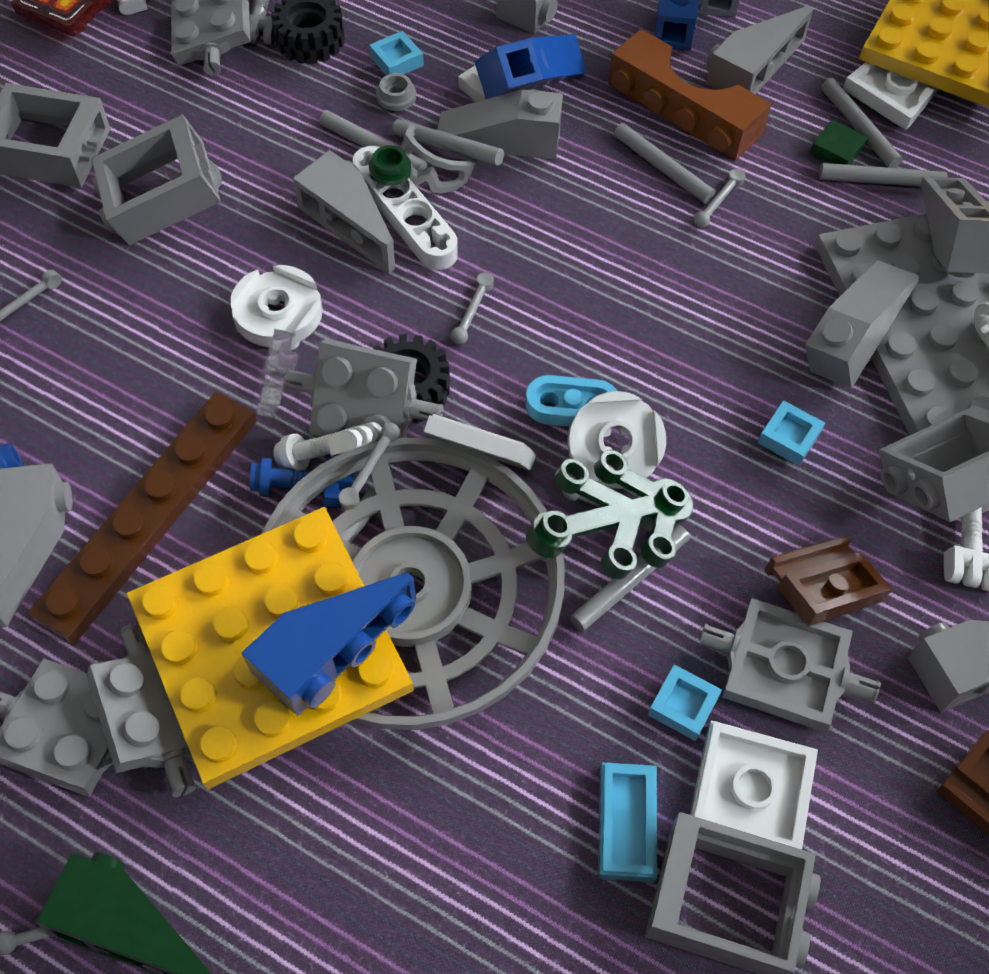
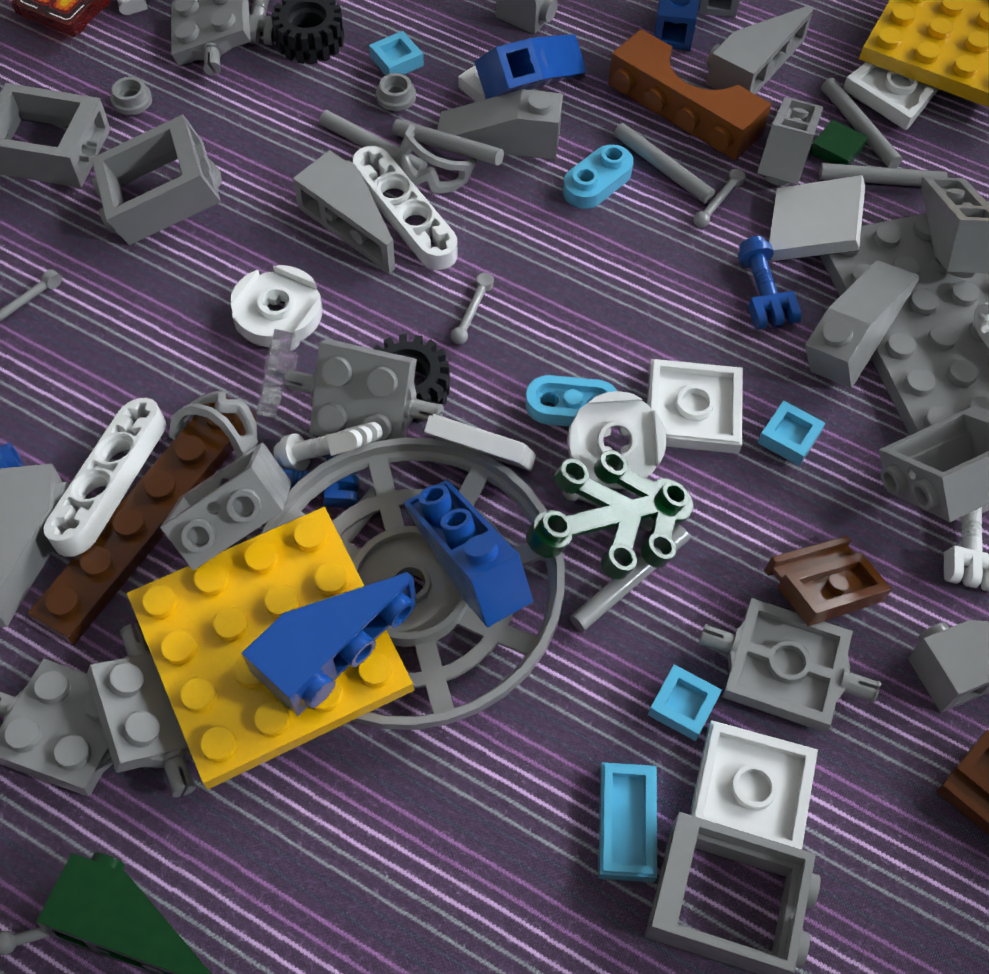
(79, 521): none -> white beam
(130, 96): none -> light grey plate
(219, 515): none -> light grey window
(241, 444): none -> light grey helmet
(349, 497): light grey hinge -> none
(390, 166): dark green plate -> none
(471, 552): none -> blue slope
(605, 173): none -> medium azure plate
(698, 404): none -> white tile
(755, 254): none -> blue hinge
(789, 141): none -> light grey slope
(817, 218): none -> white tile

